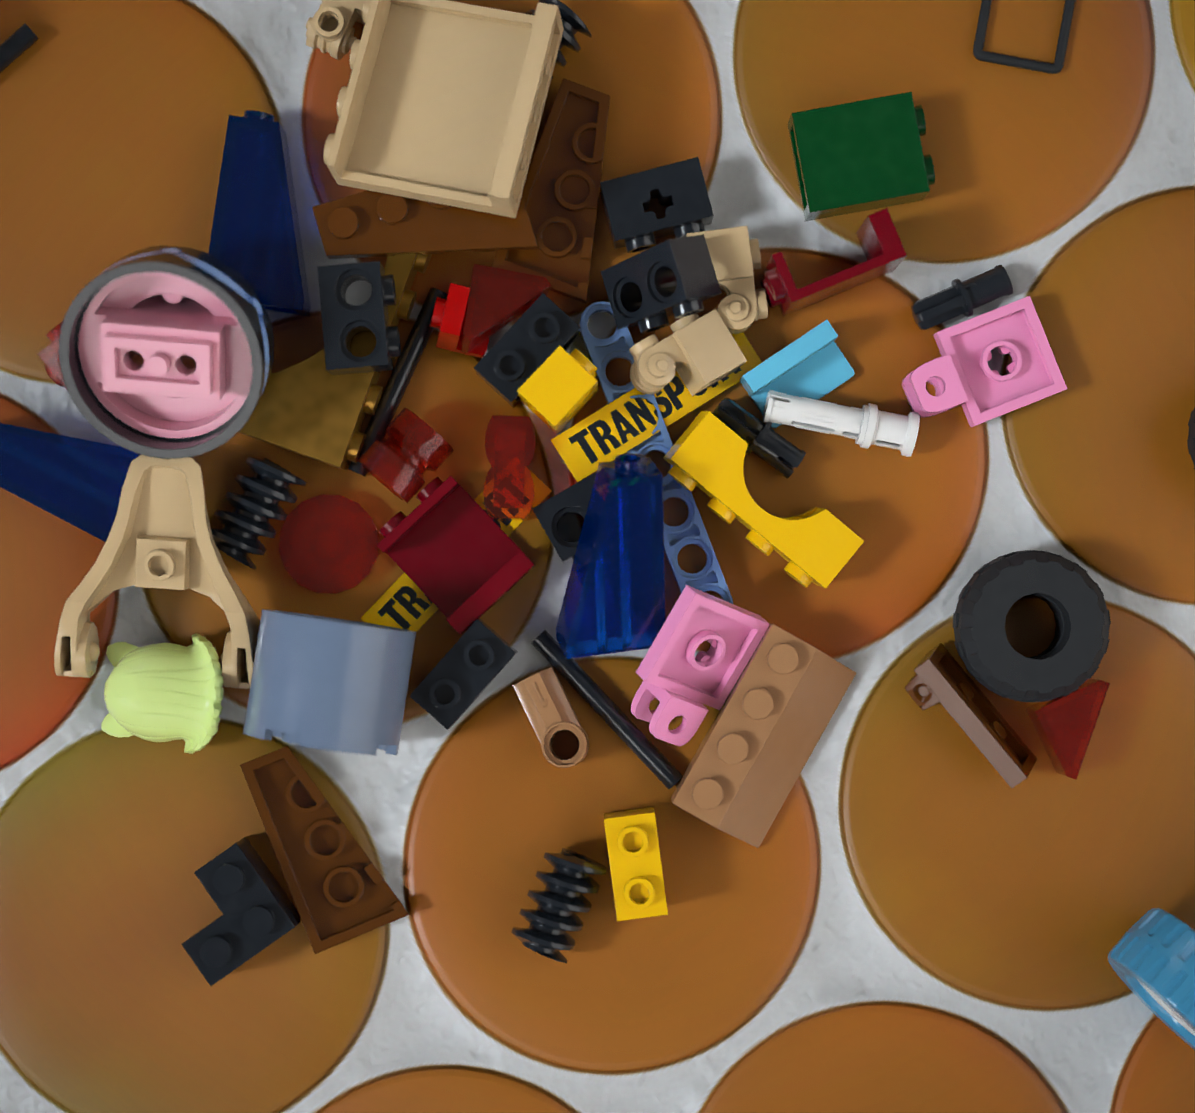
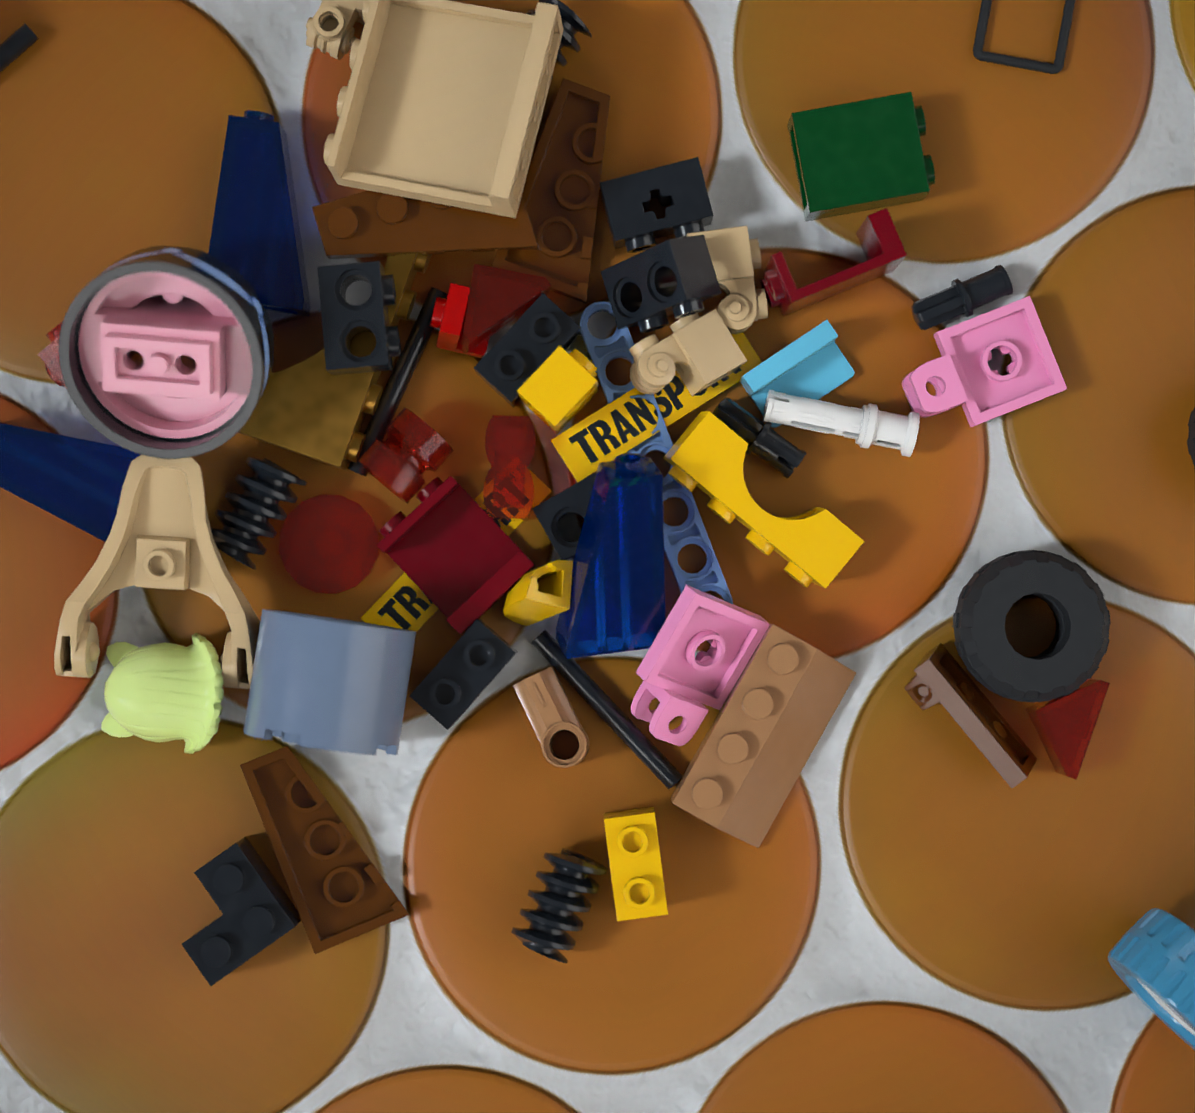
(540, 593): none -> yellow brick

